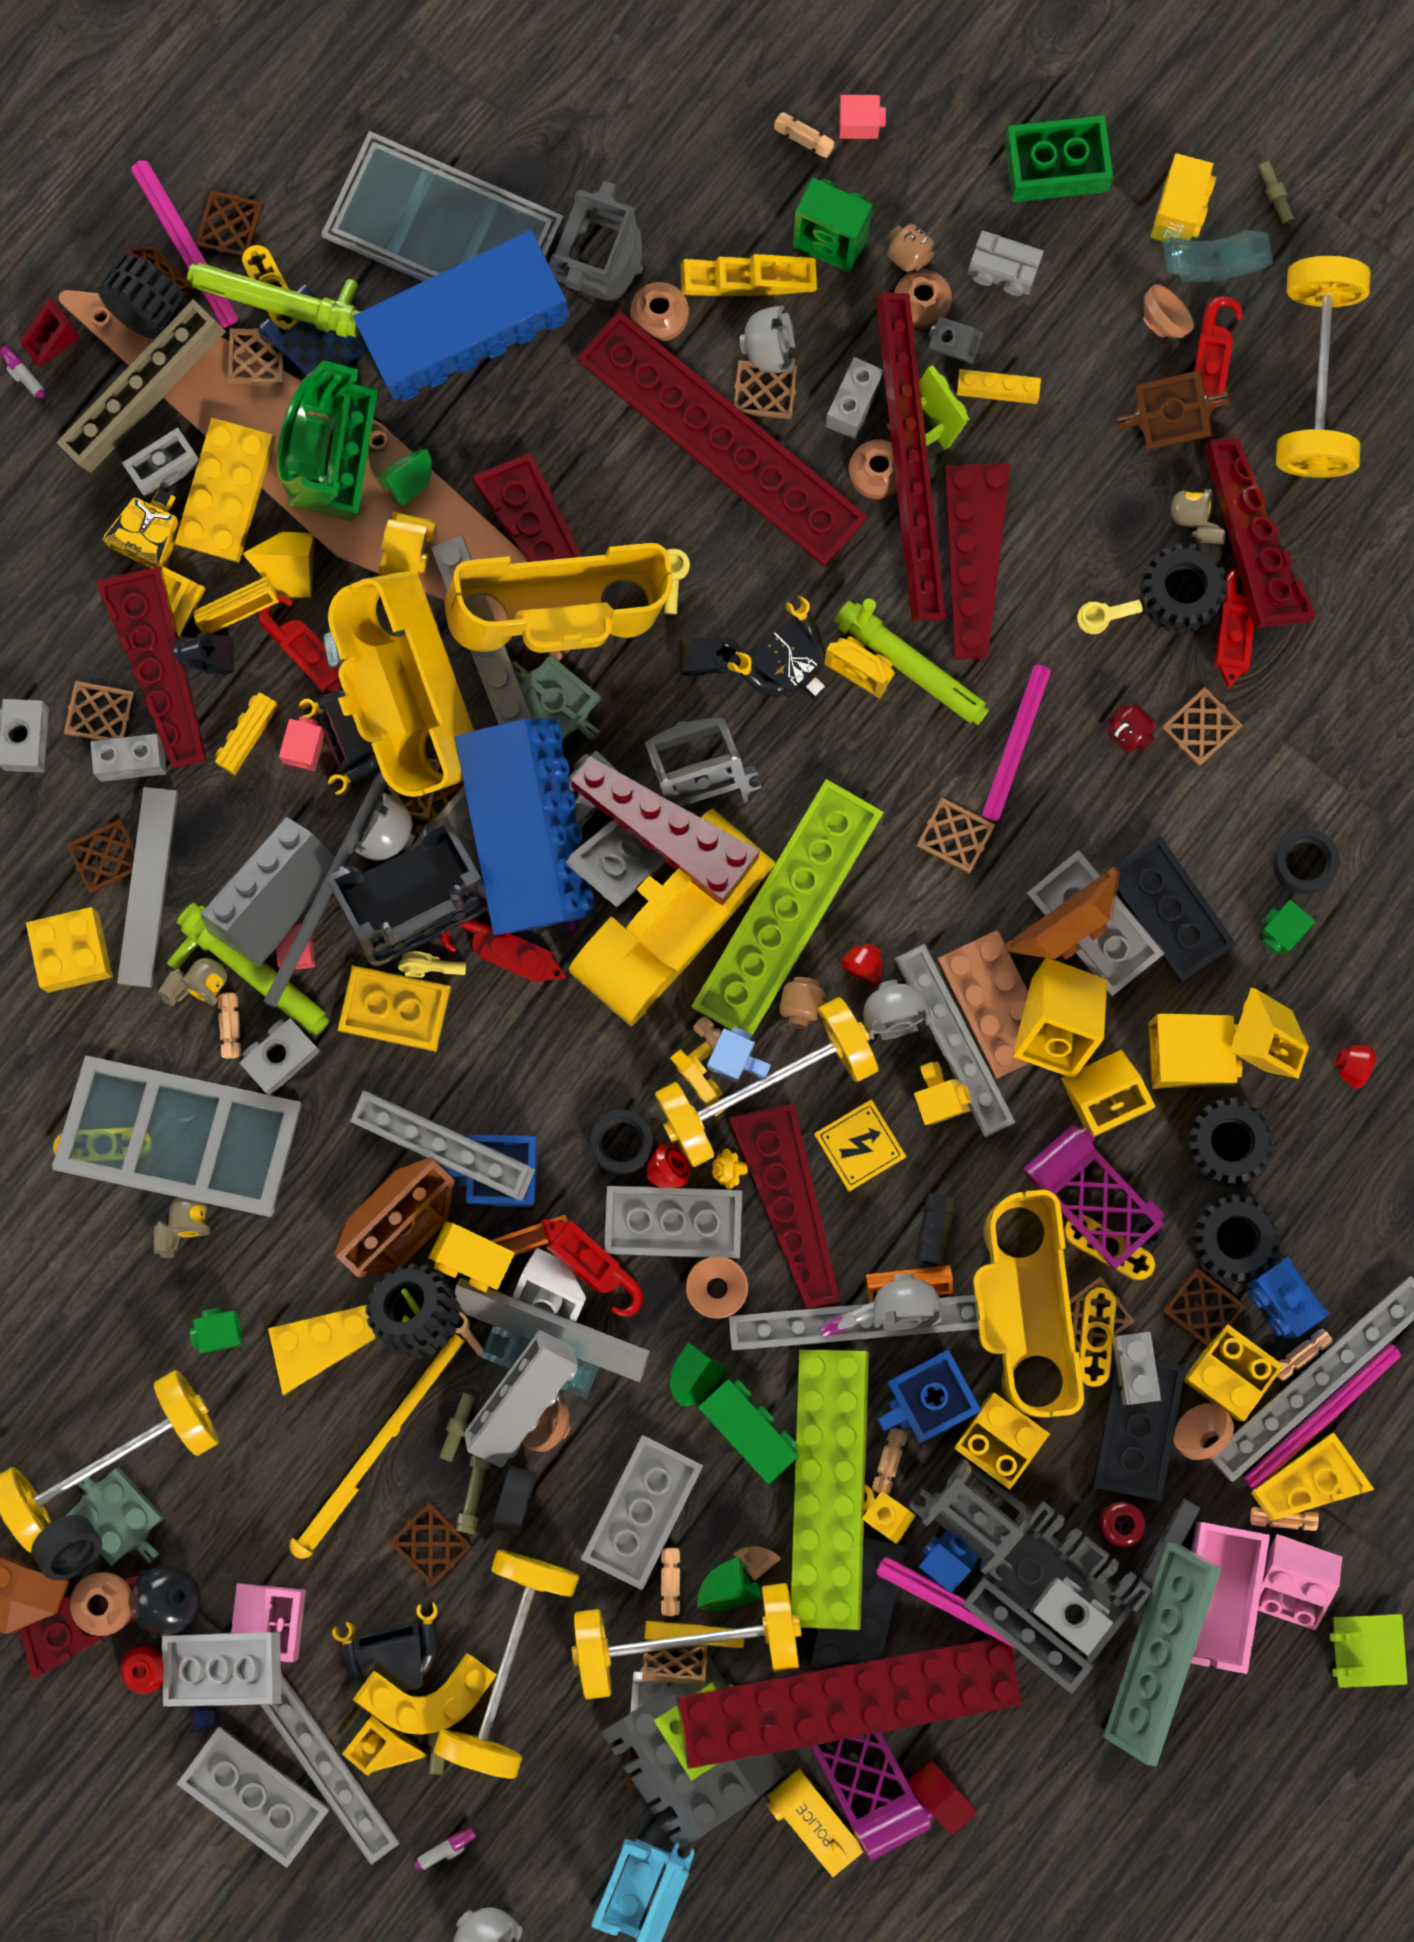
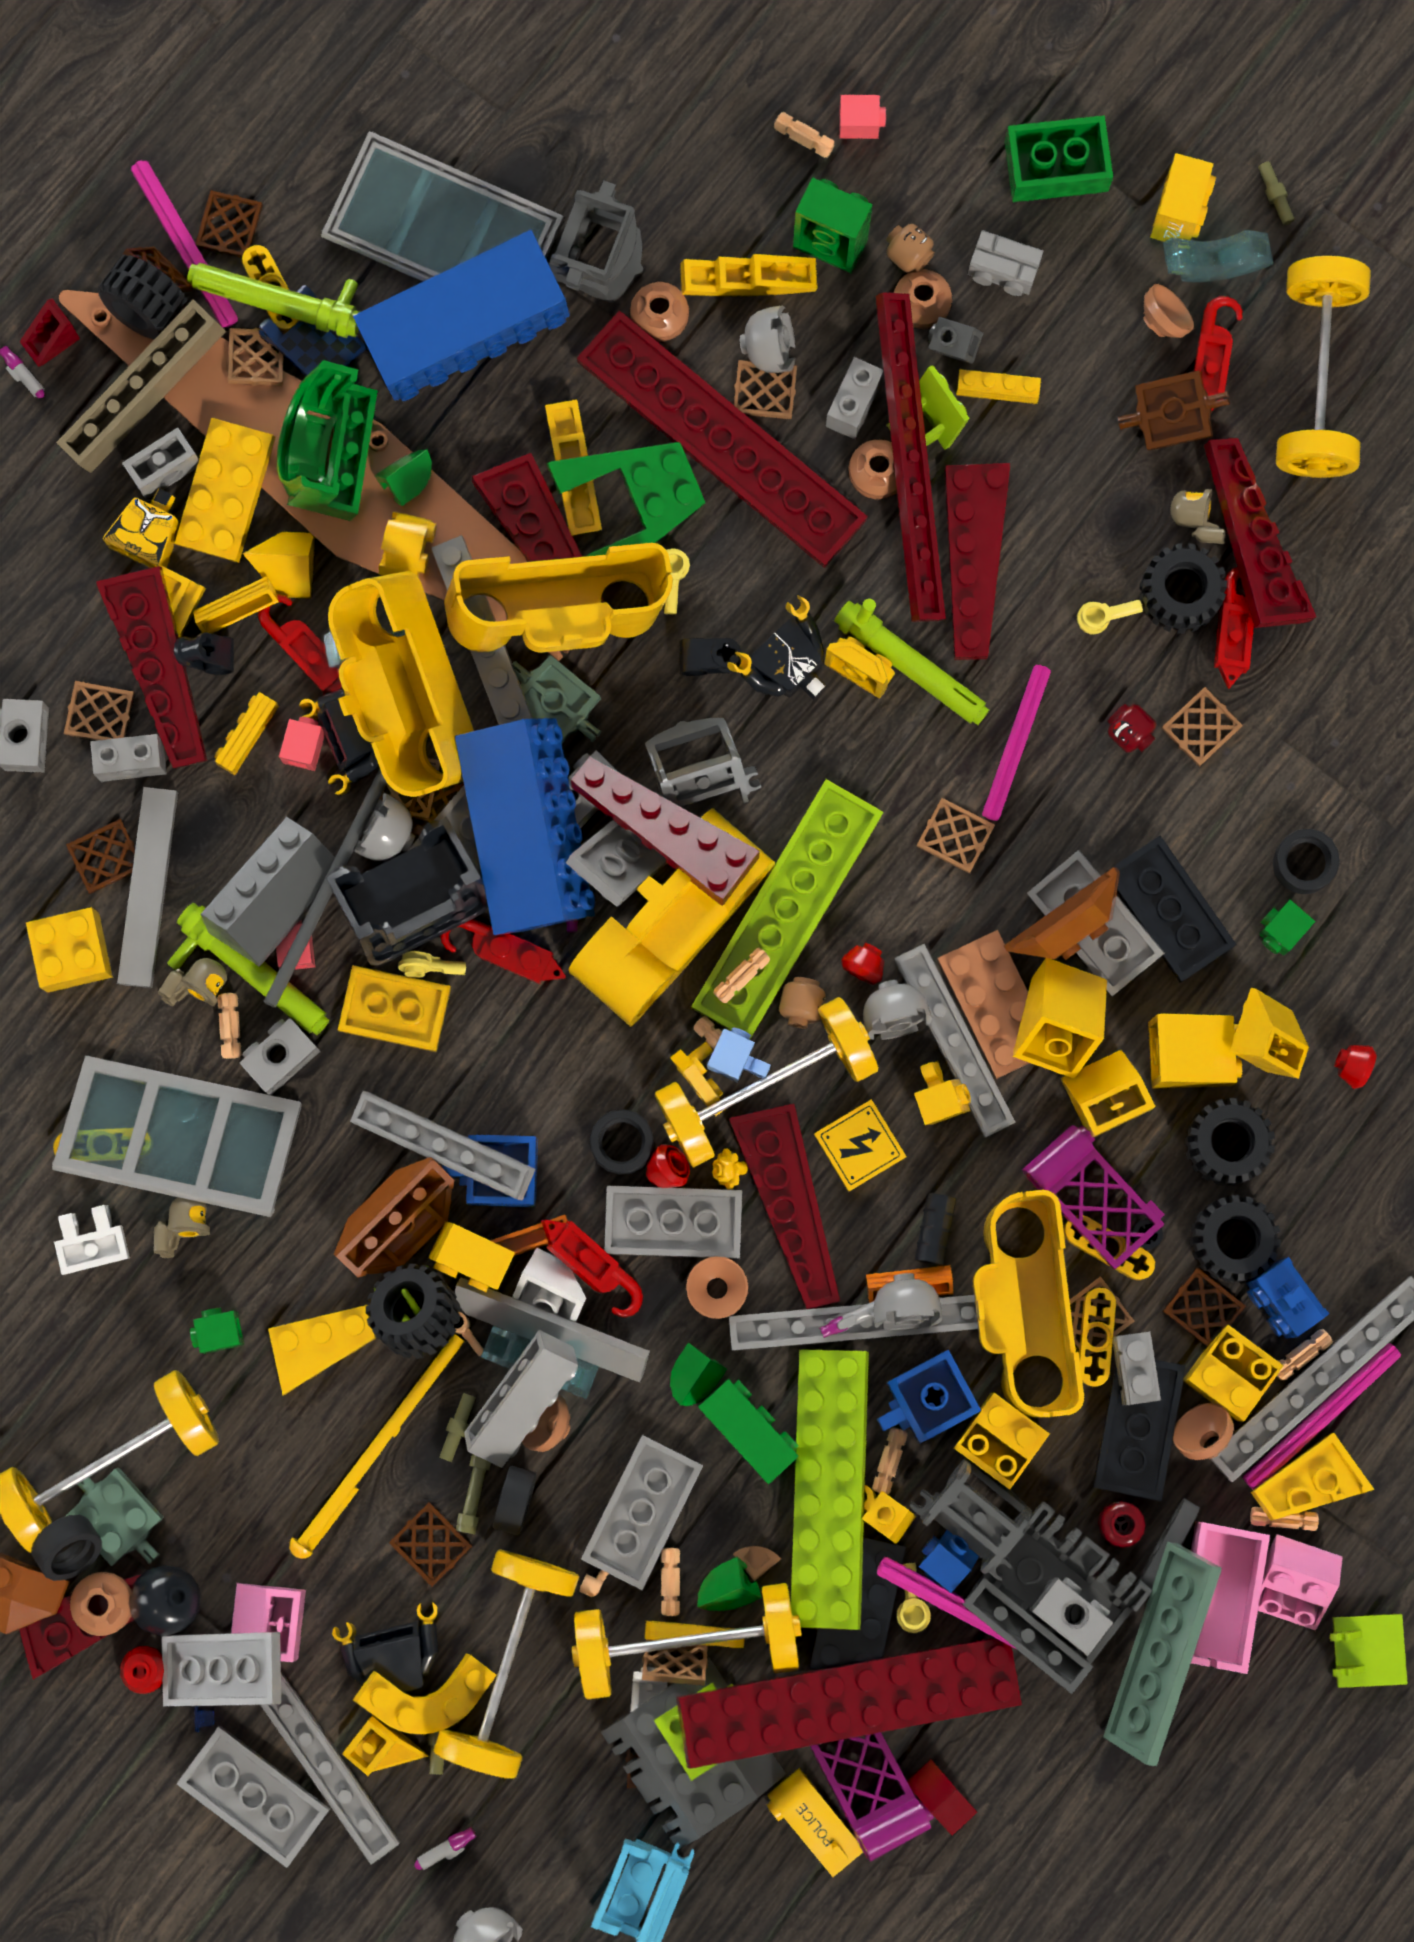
(91, 1249): none -> white plate
(569, 443): none -> yellow slope
(592, 1585): none -> light nougat hand
(655, 477): none -> green wing
(741, 975): none -> light nougat axle
(913, 1613): none -> light yellow plate

